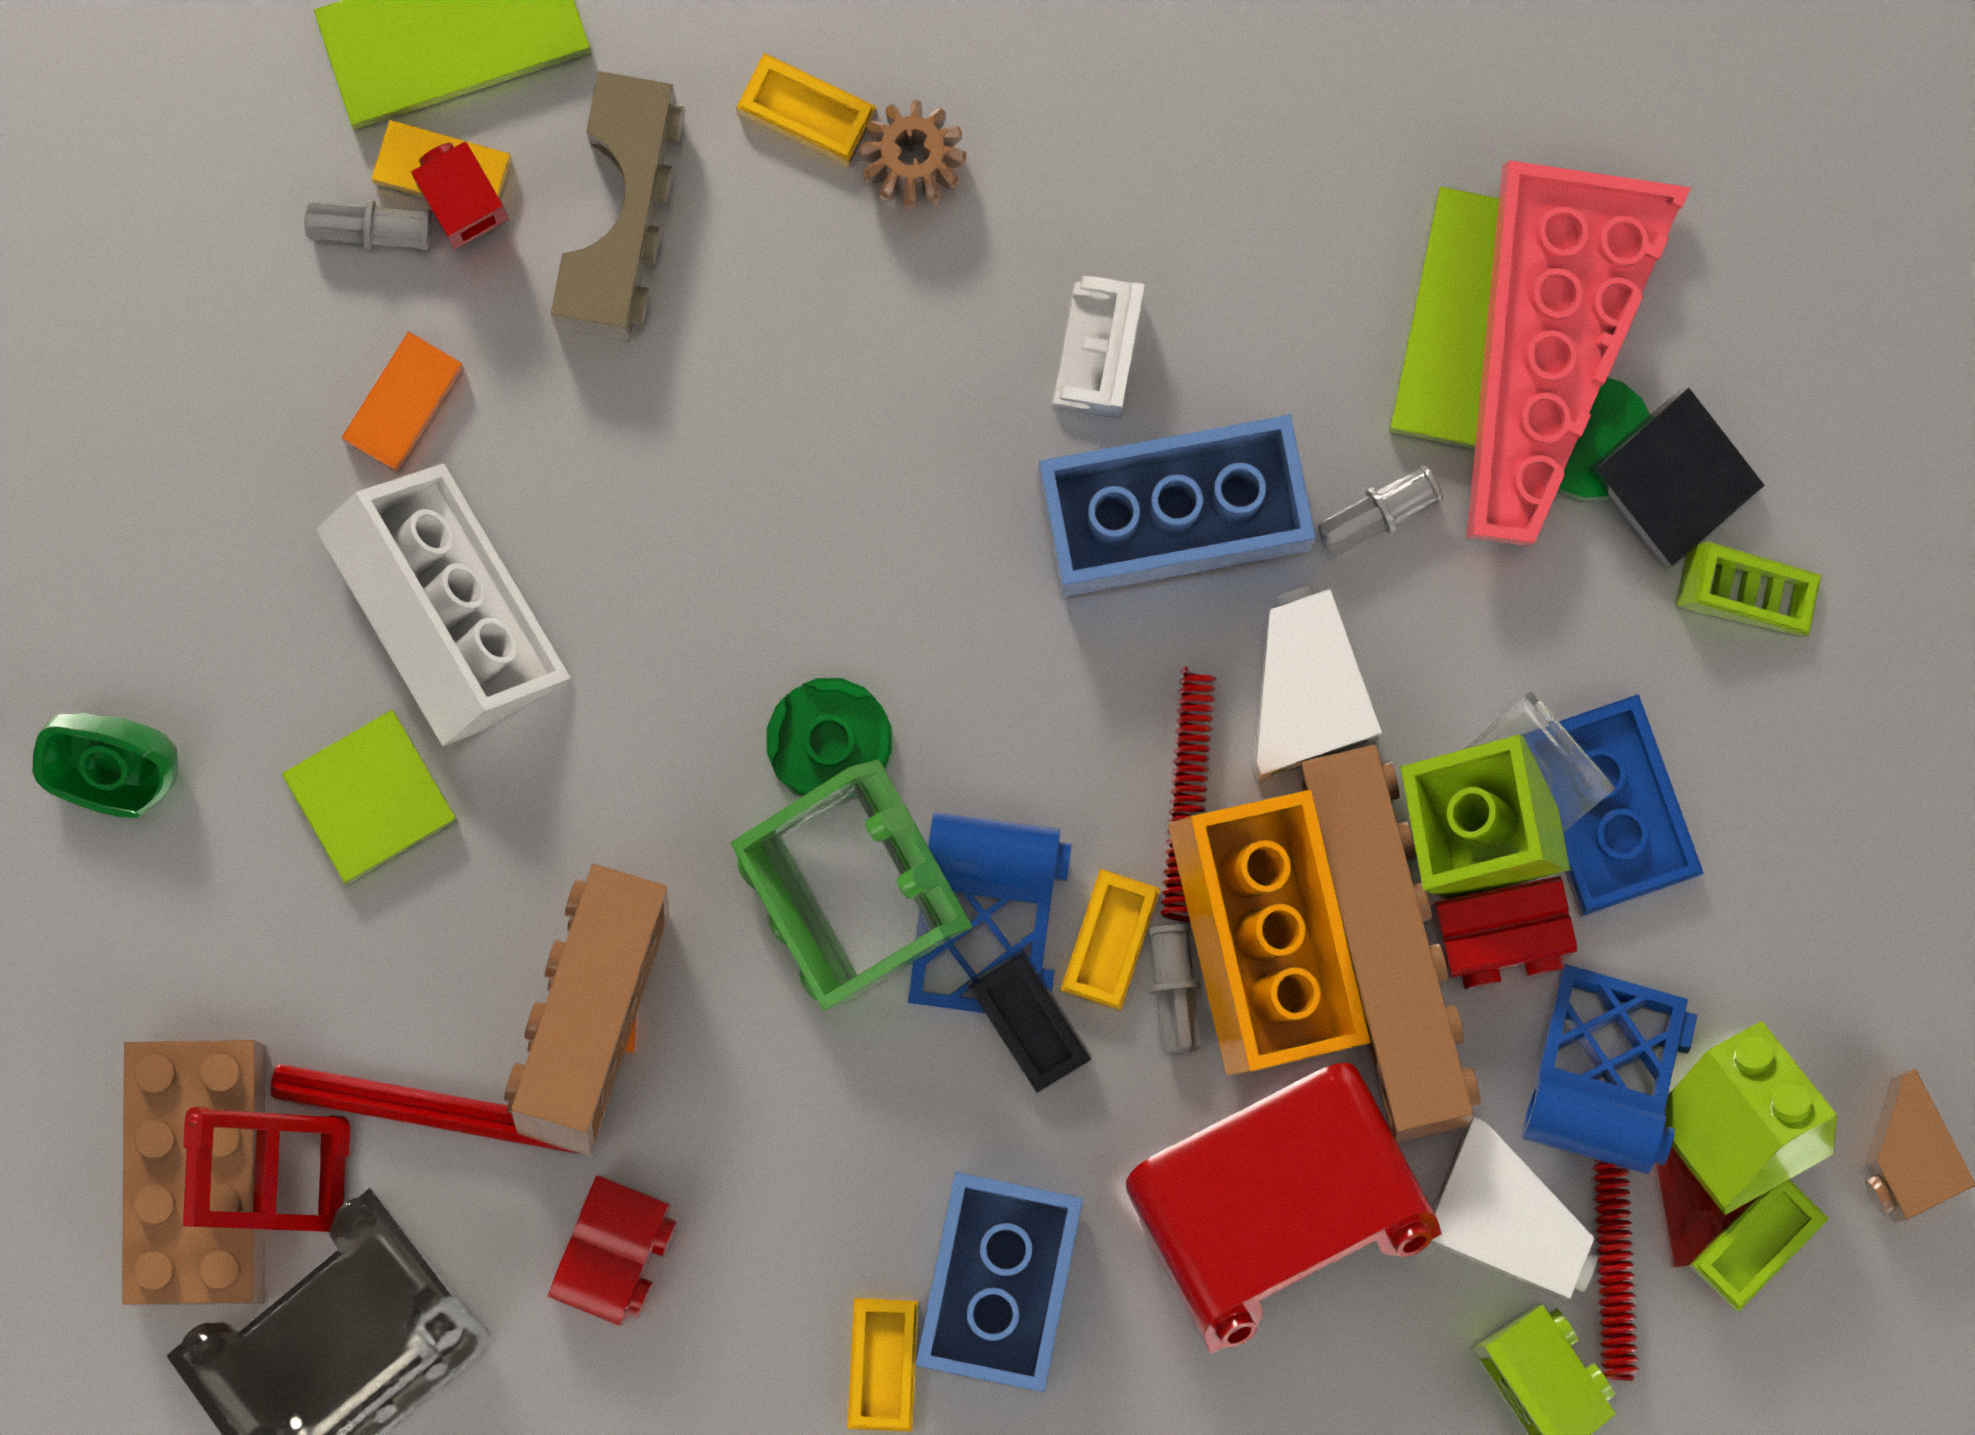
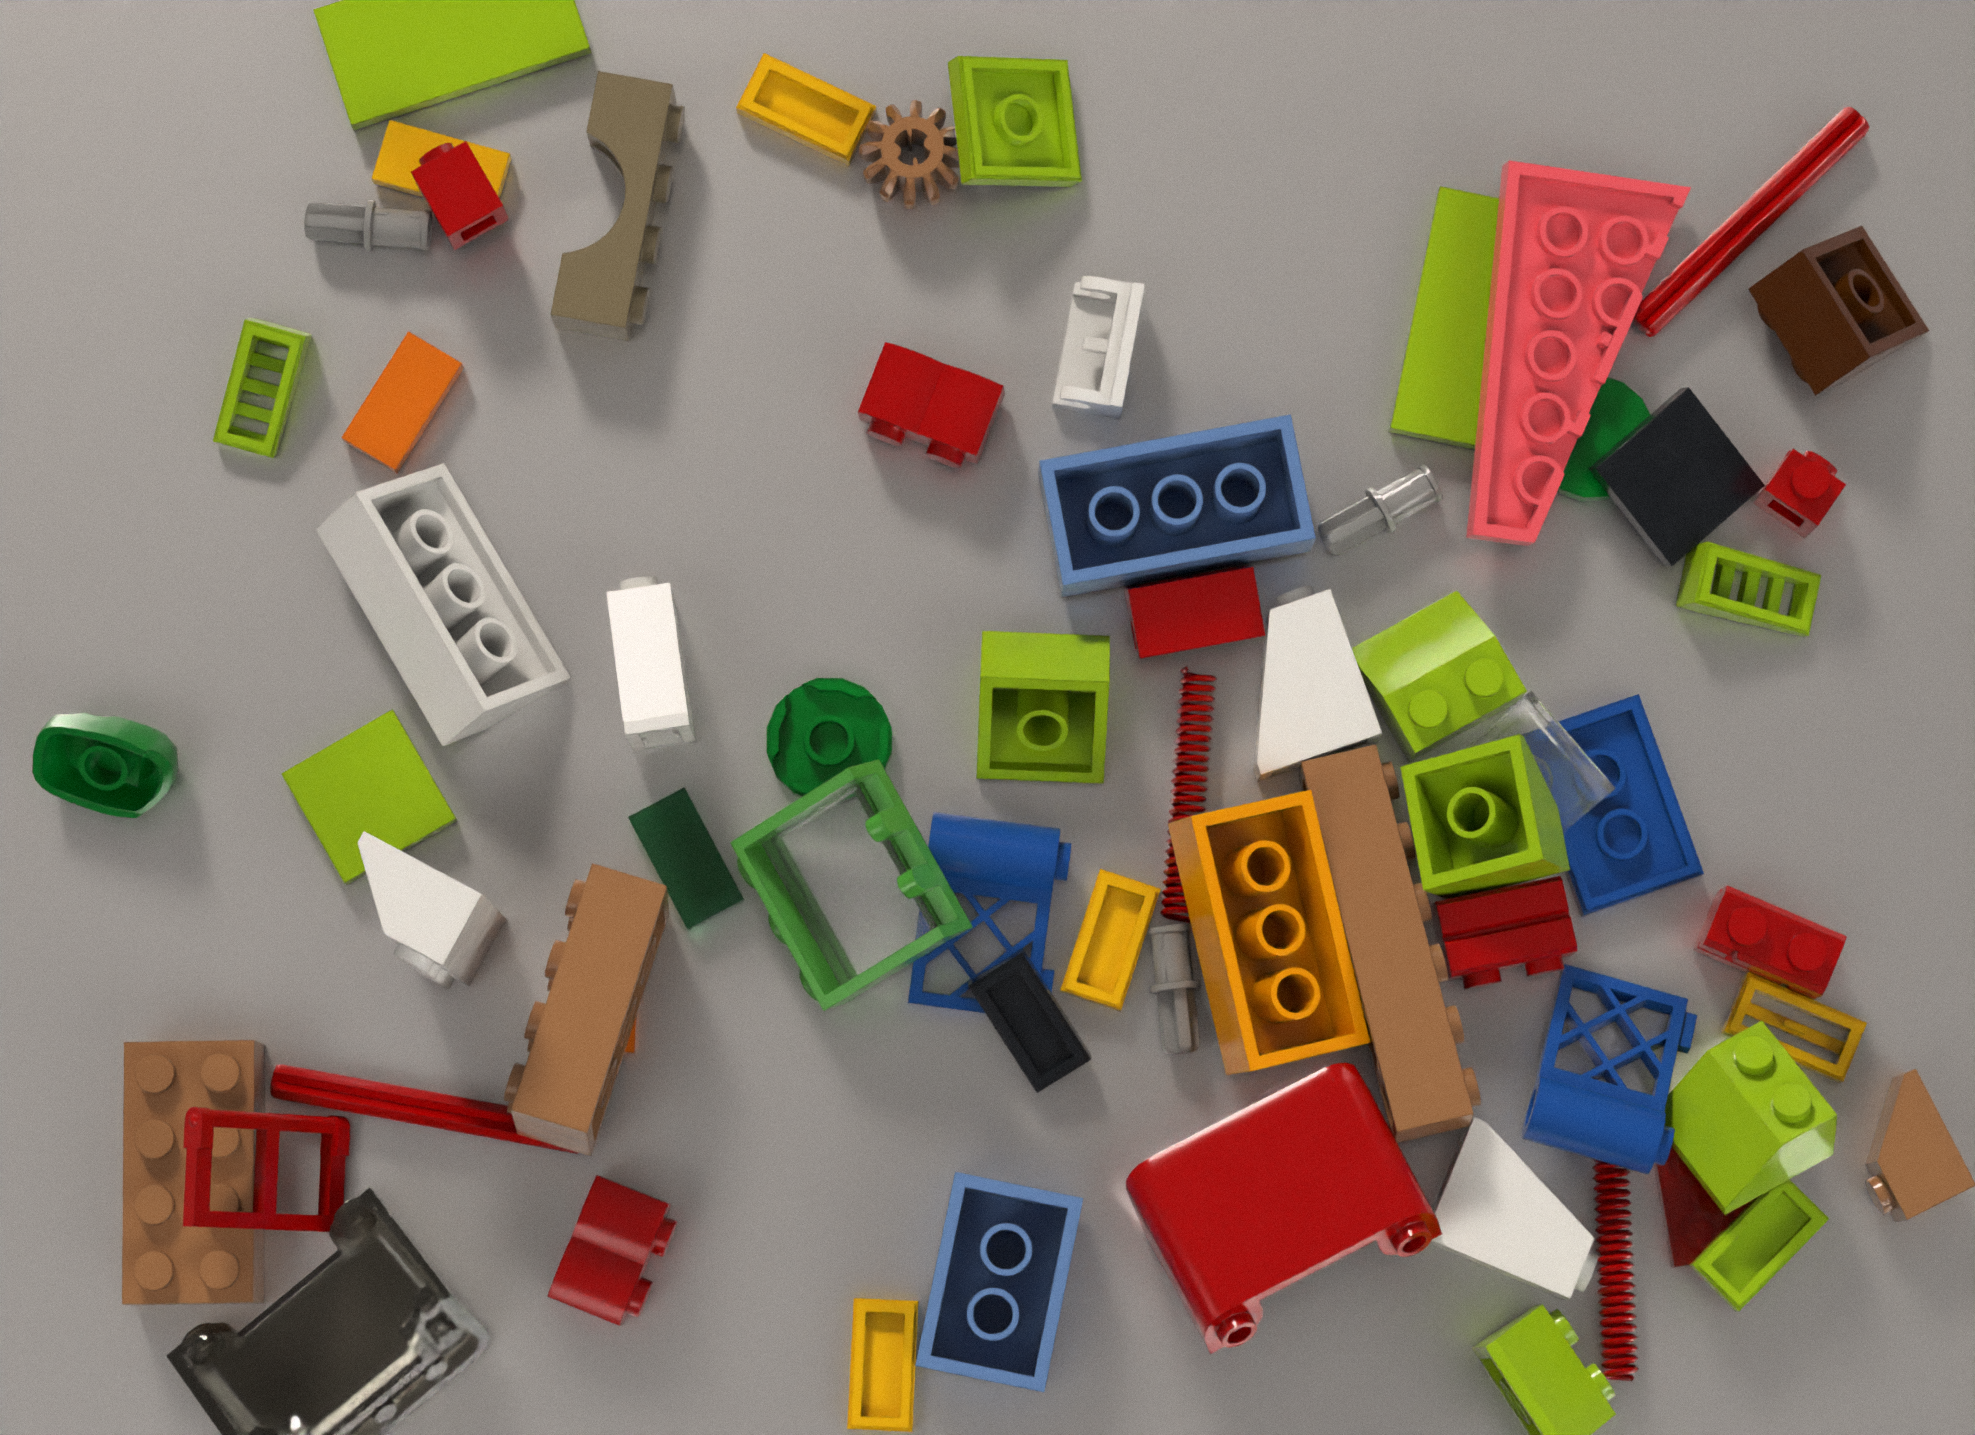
(291, 369): none -> lime slope
(434, 919): none -> white slope
(650, 664): none -> white slope
(686, 859): none -> clear green tile
(930, 405): none -> red brick
(1014, 121): none -> lime tile
(1043, 707): none -> lime slope
(1194, 611): none -> red hinge
(1437, 675): none -> lime slope
(1743, 1007): none -> yellow tile
(1750, 221): none -> red axle
(1769, 942): none -> red brick
(1800, 491): none -> red brick
(1837, 309): none -> reddish brown slope

